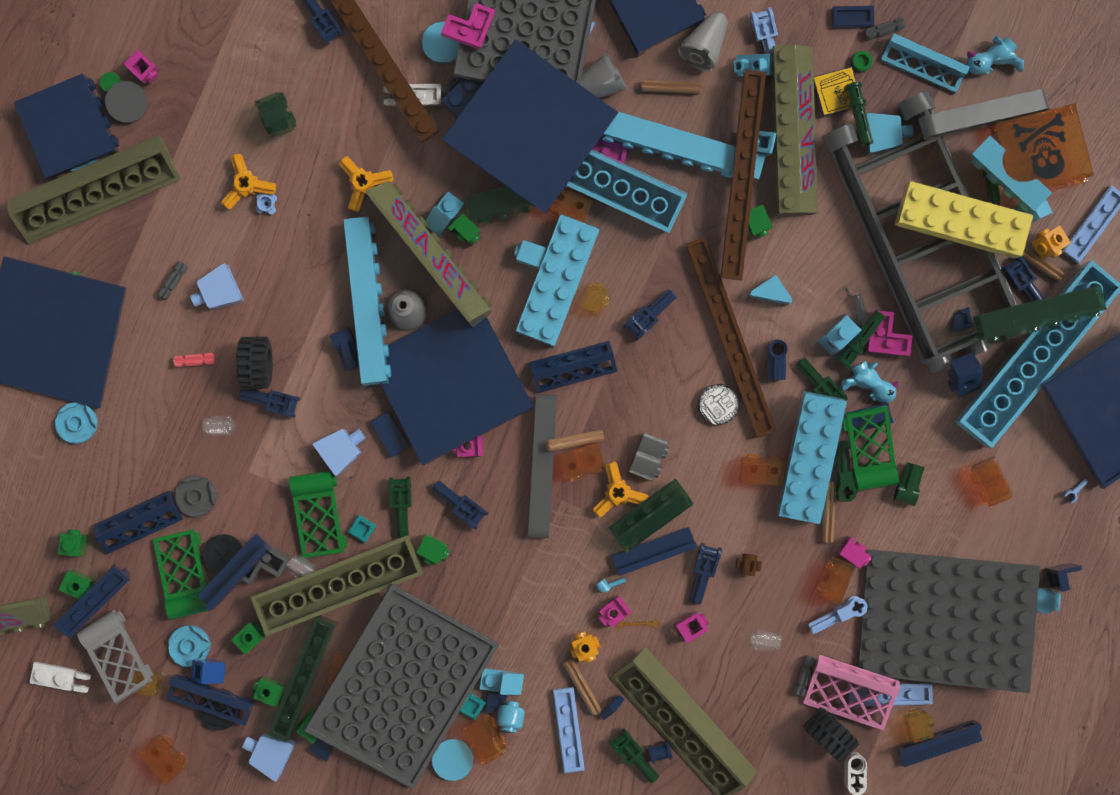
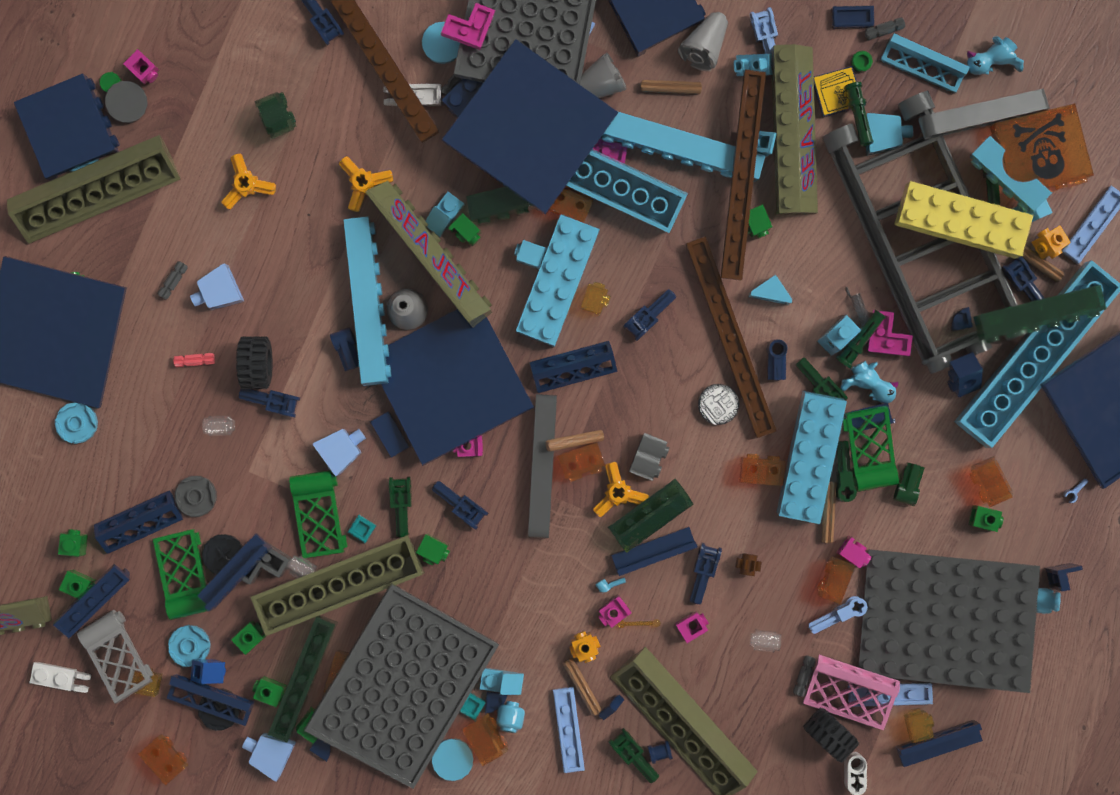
(261, 199): light blue plate -> none
(986, 518): none -> green brick

